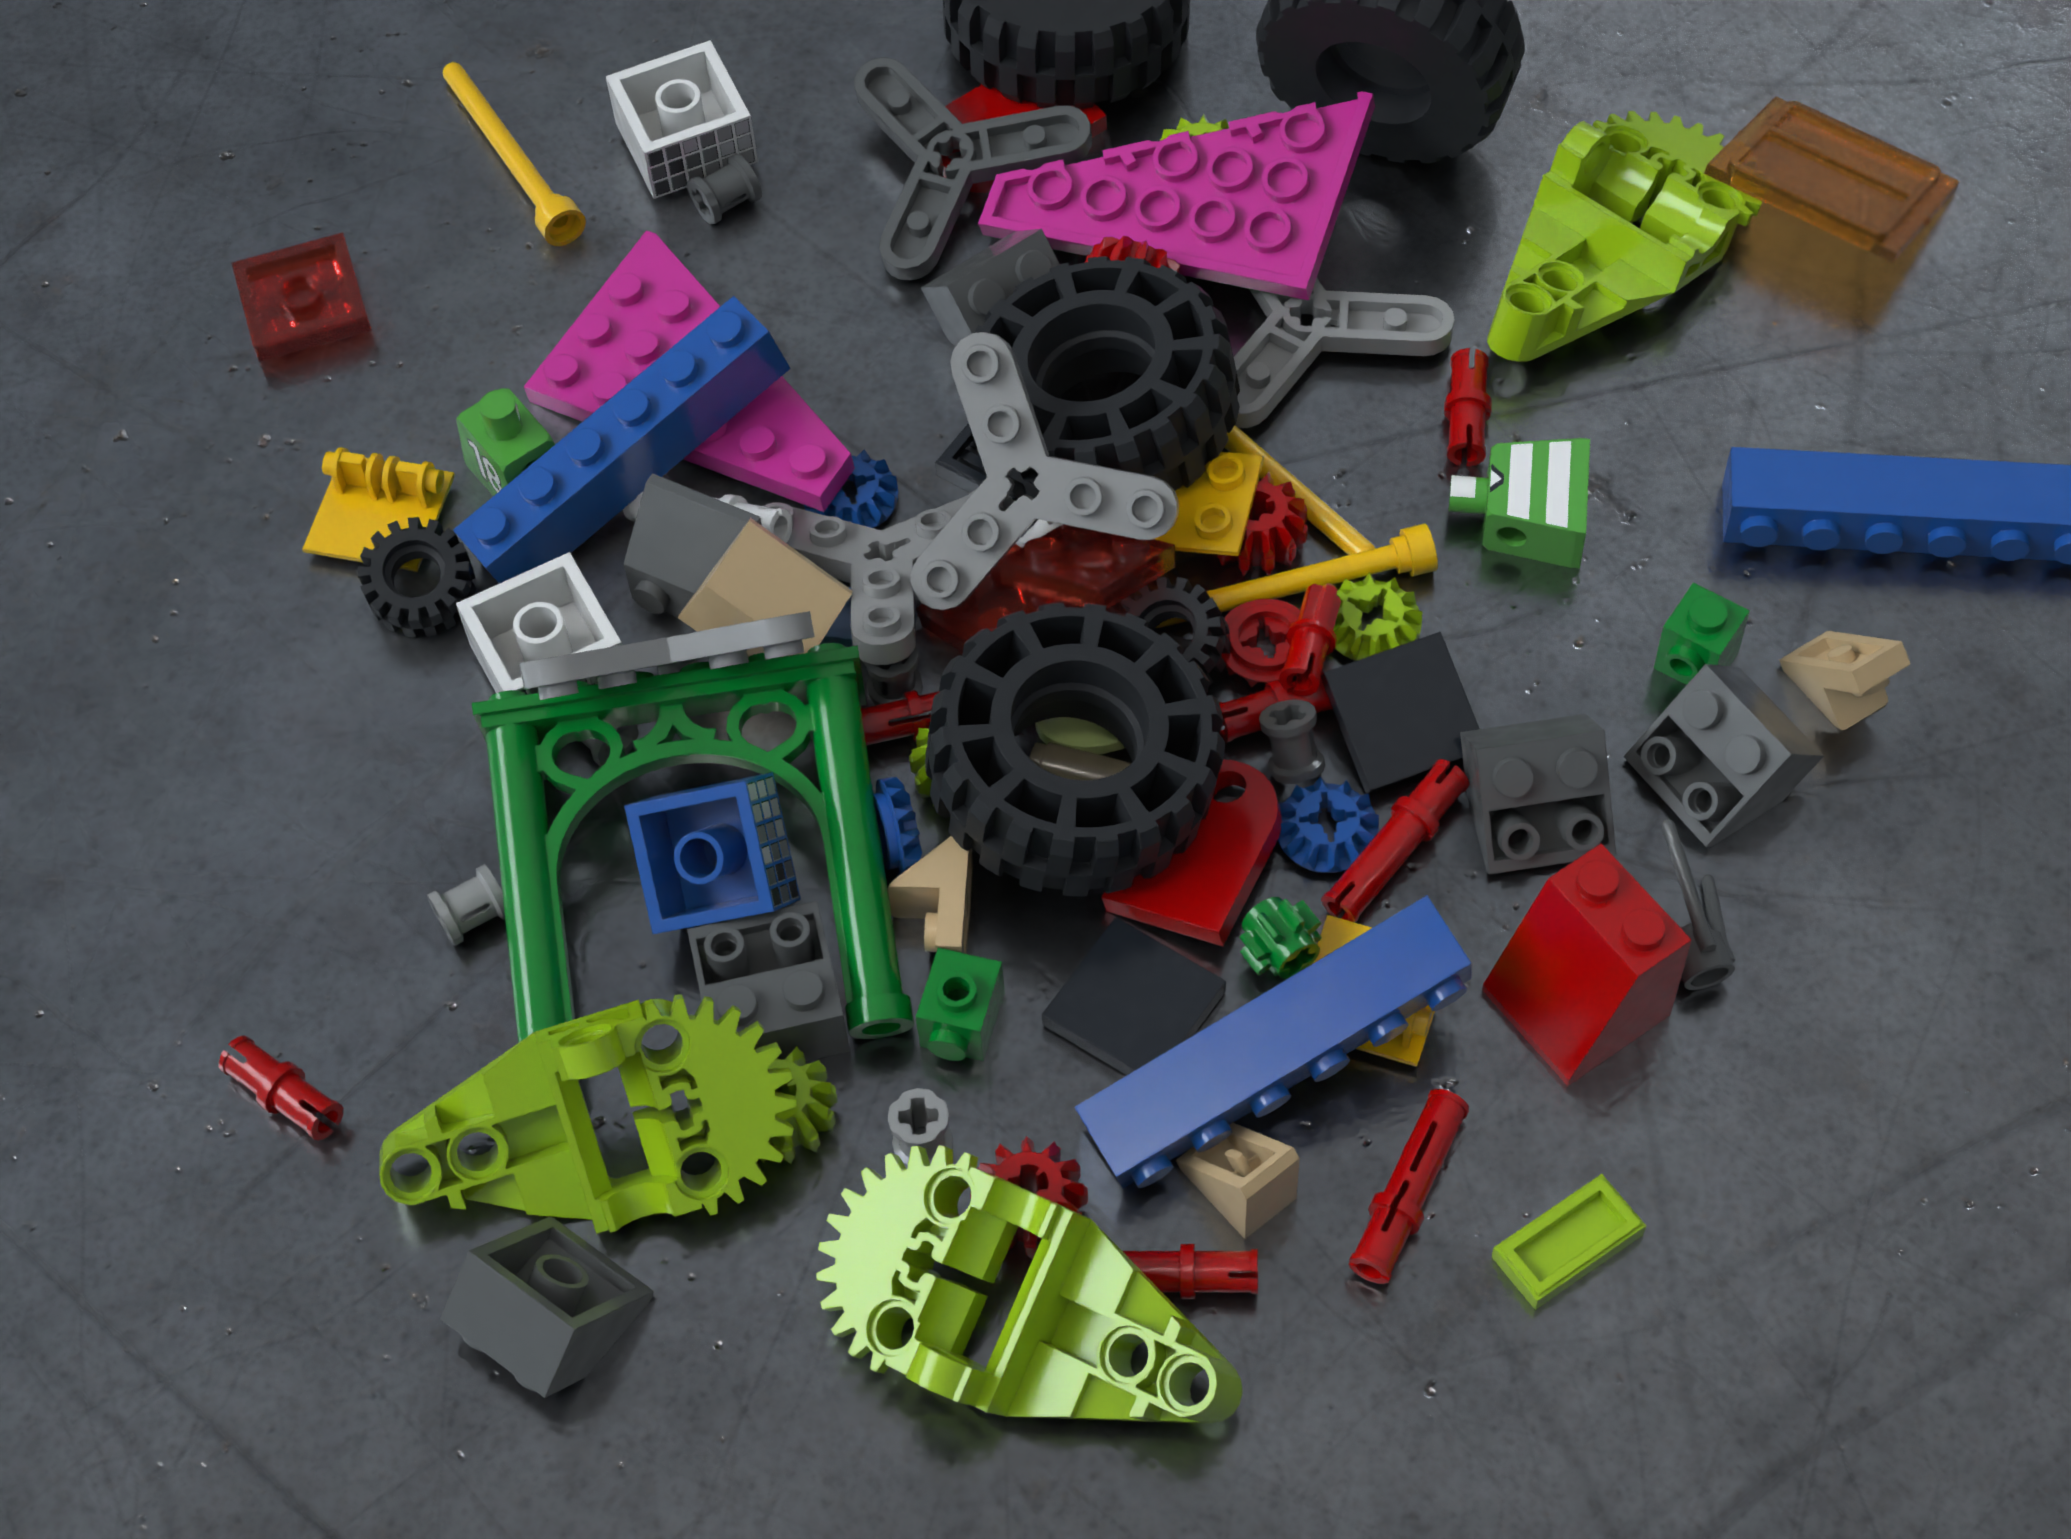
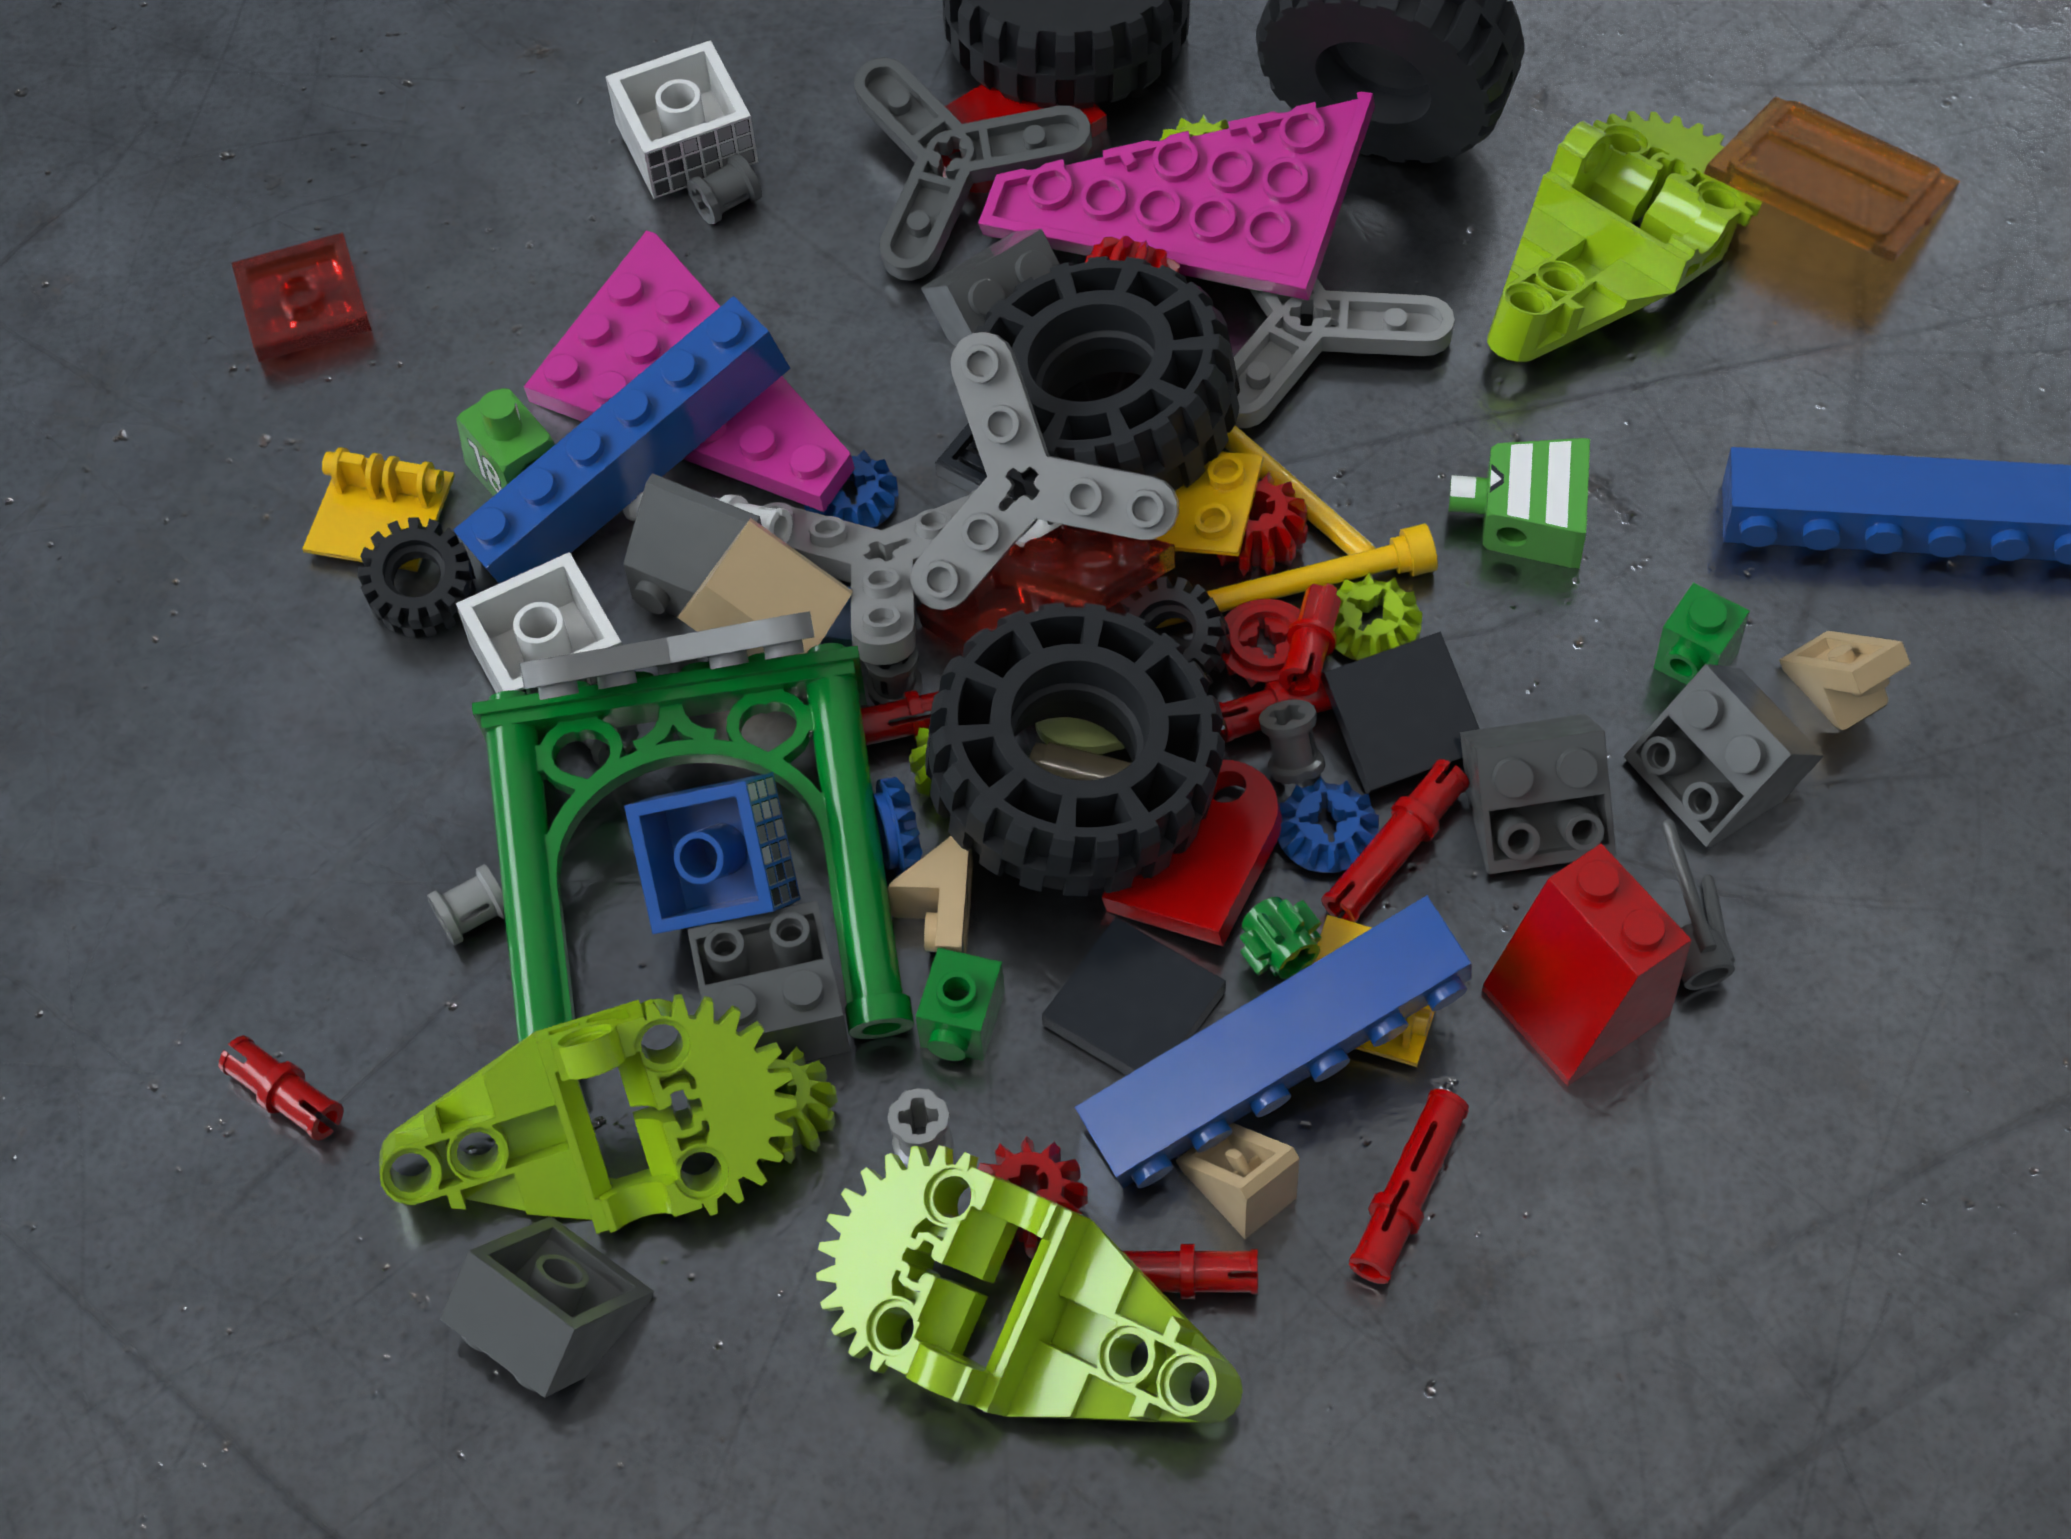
(555, 215): yellow piece -> none
(1468, 407): red pin -> none
(1568, 1241): lime tile -> none

